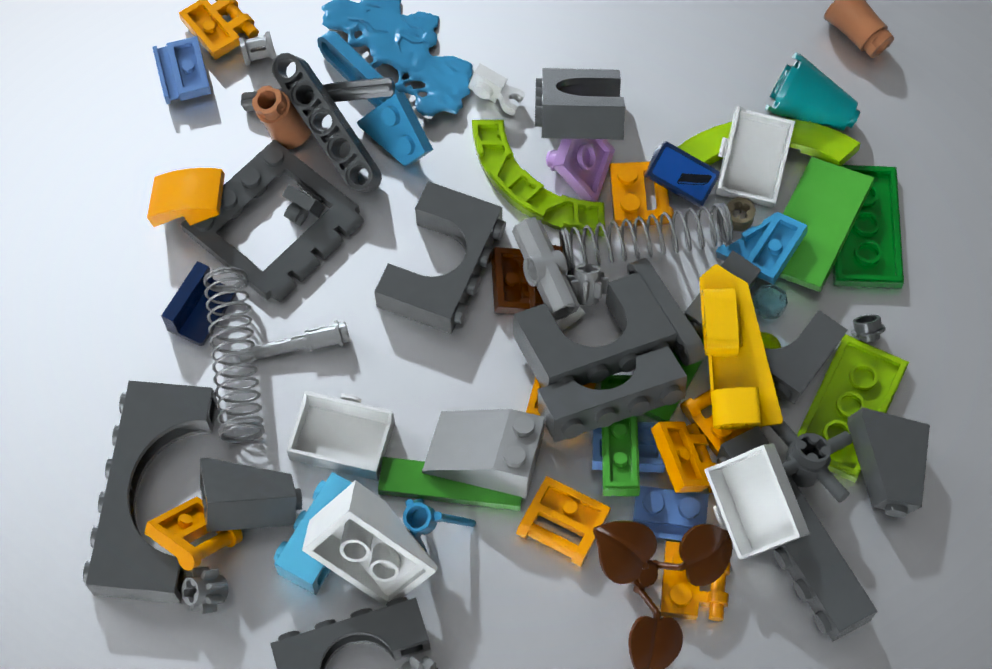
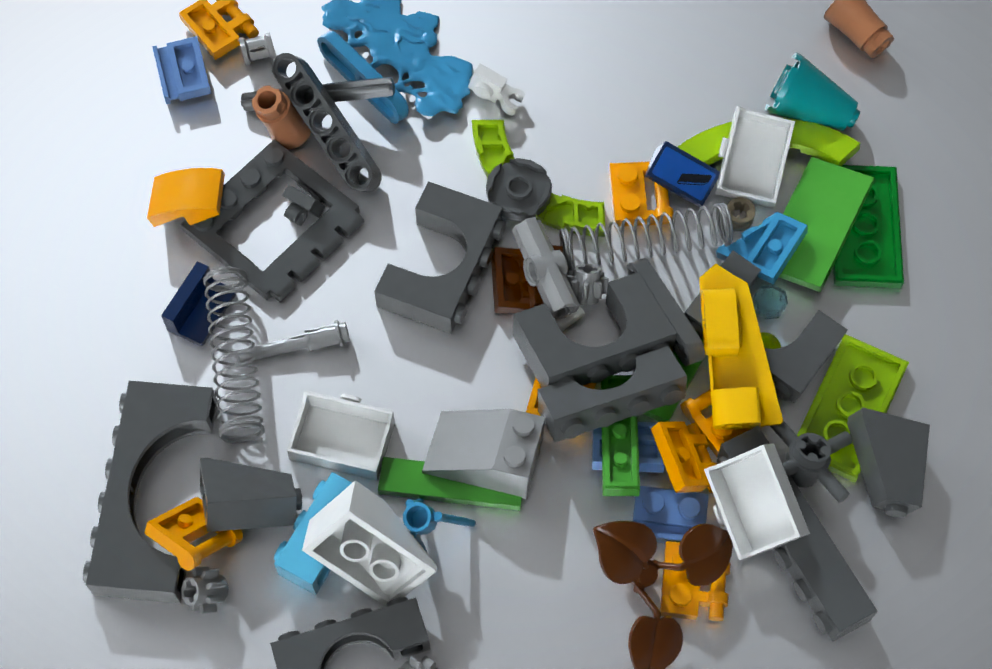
(397, 129): dark azure wing -> none
(519, 189): none -> dark grey tile
(569, 510): light orange plate -> none
(579, 104): dark grey arch -> none
(582, 165): lavender tile -> none
(868, 328): dark grey plate -> none

